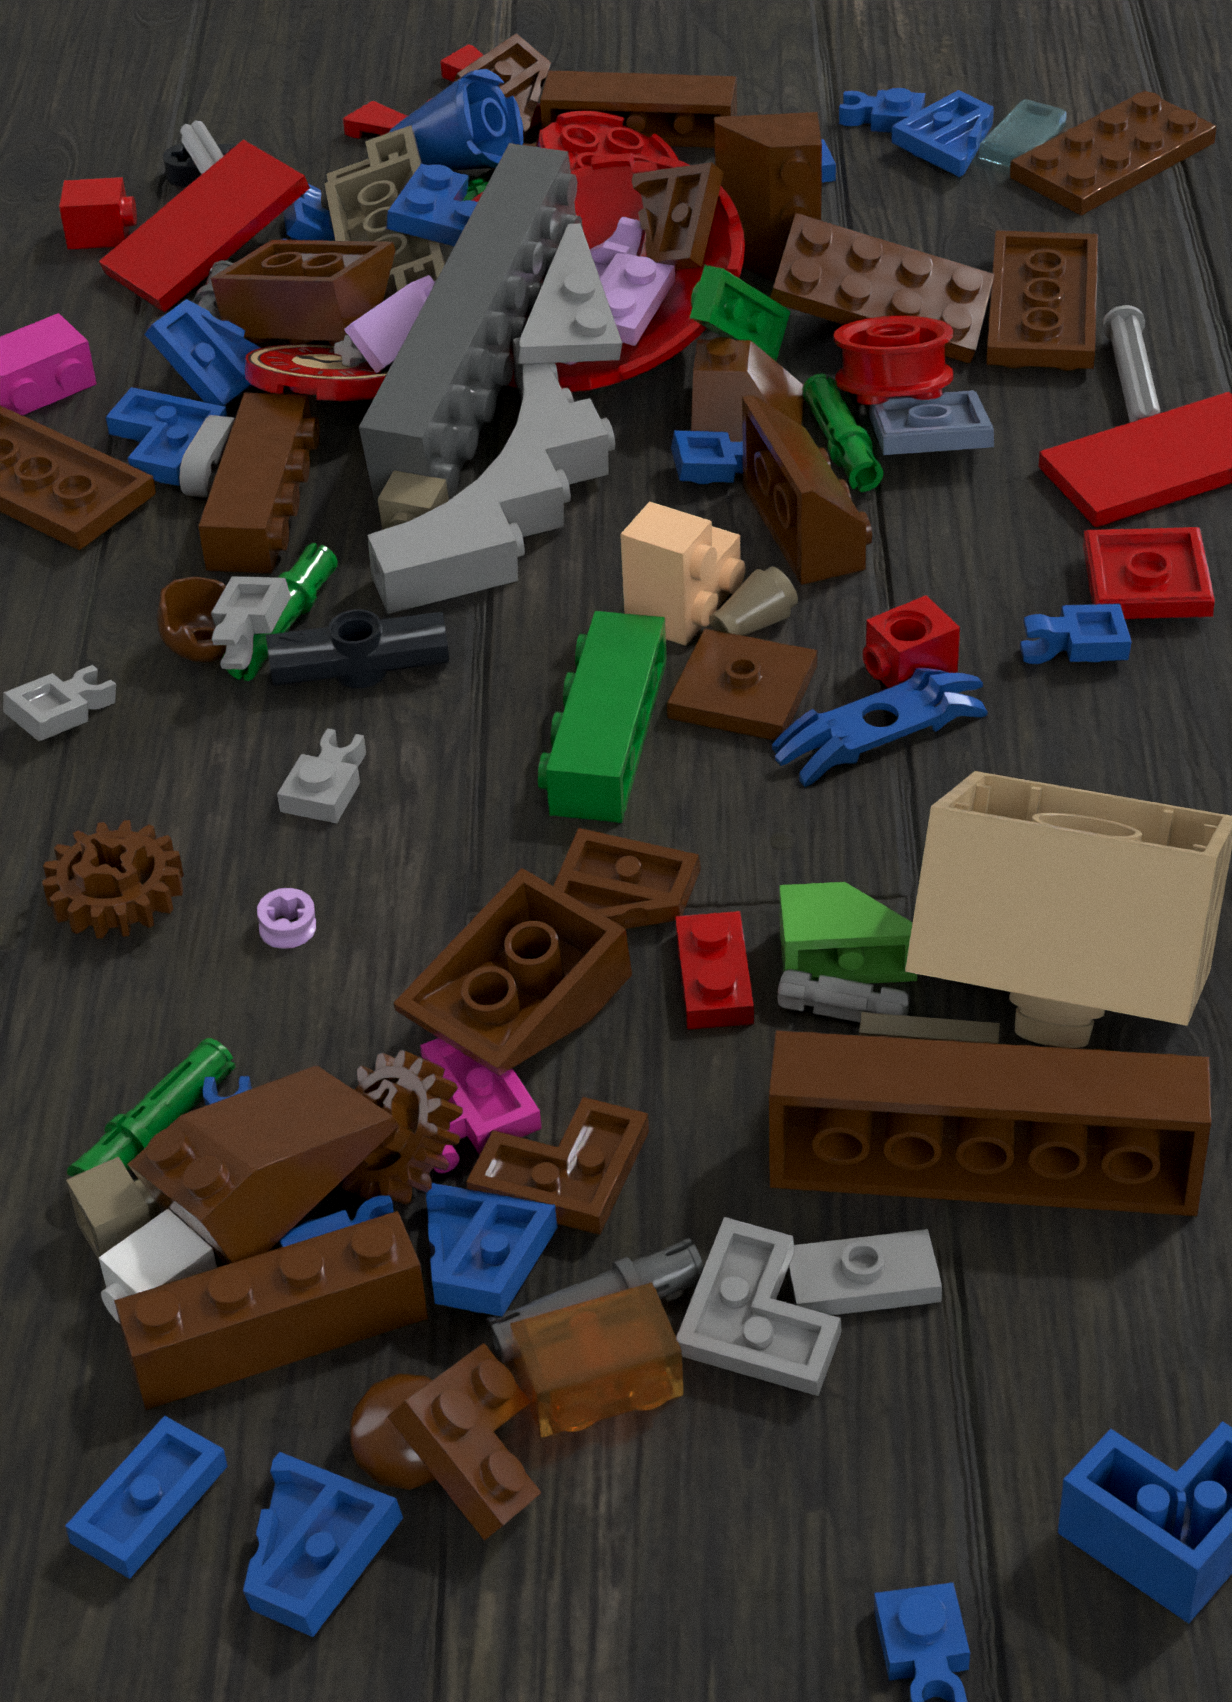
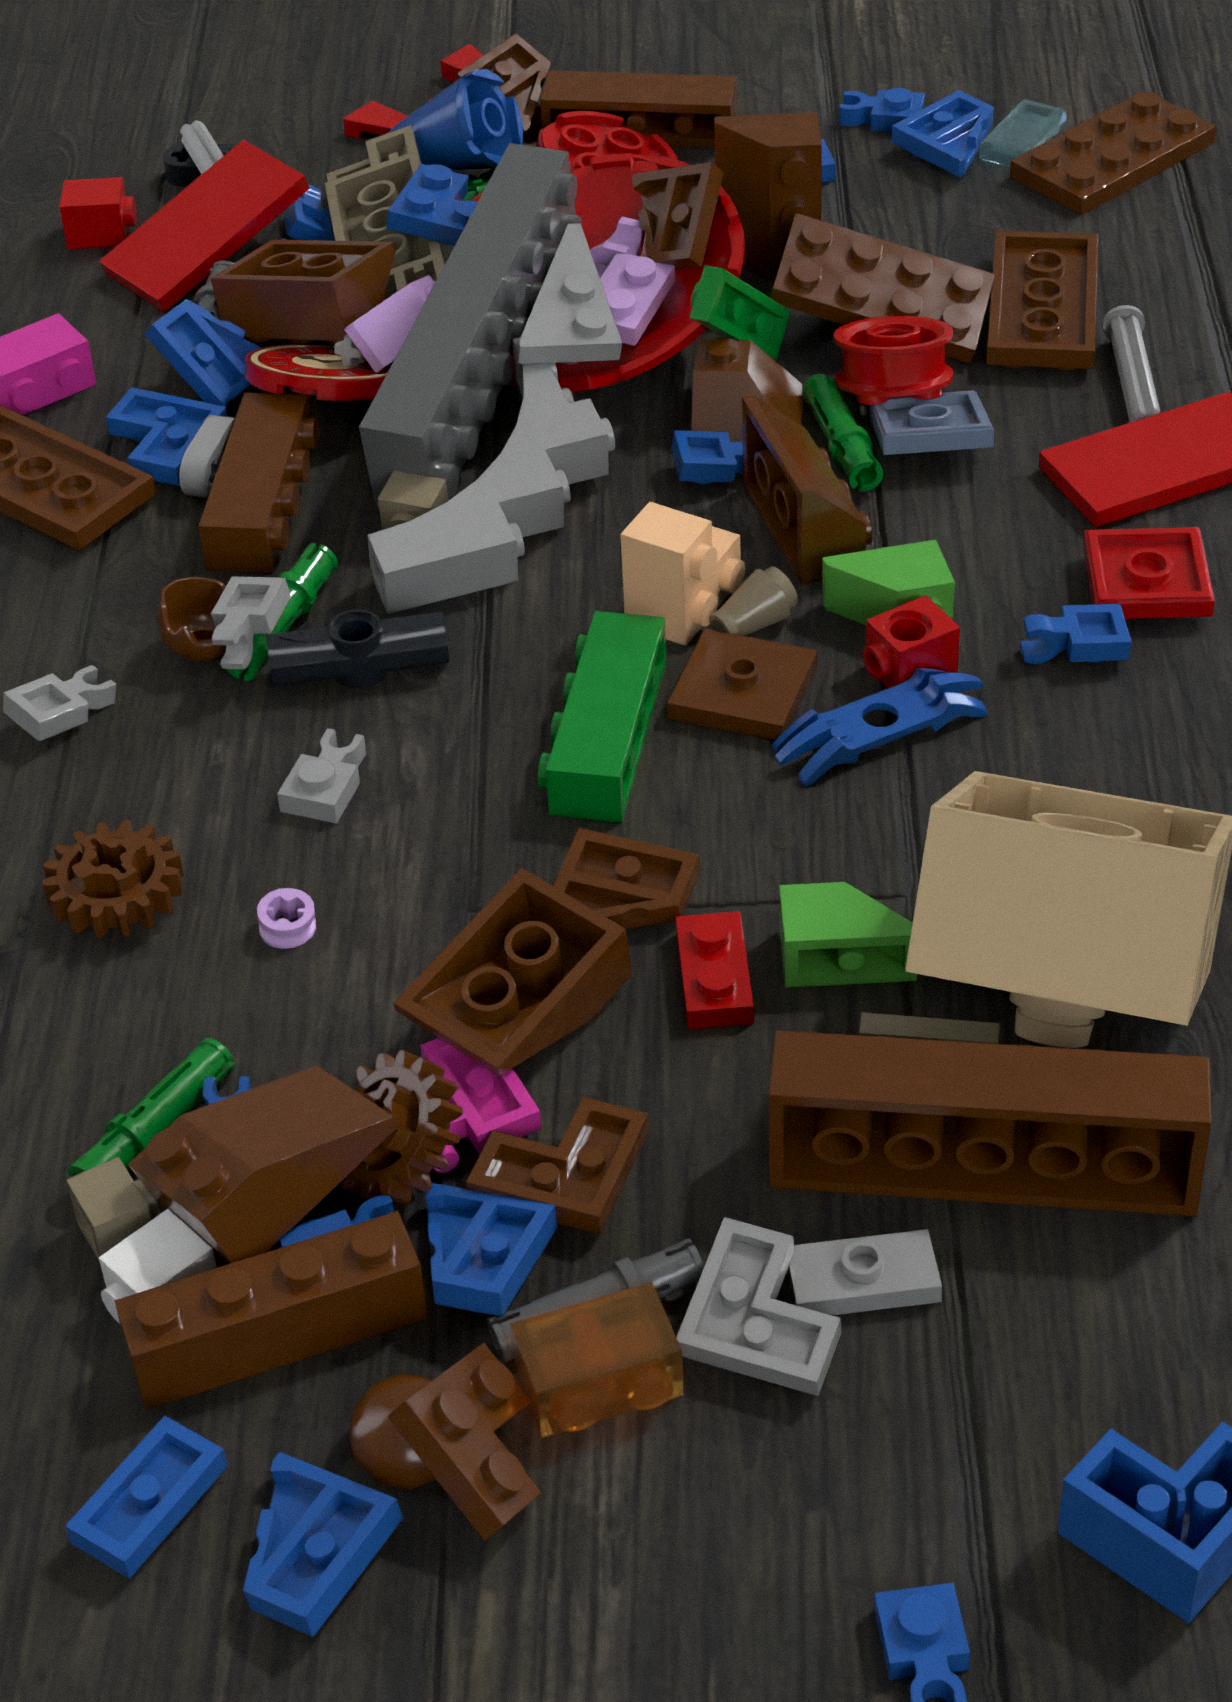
(838, 997): light grey axle -> none
(884, 578): none -> bright green slope

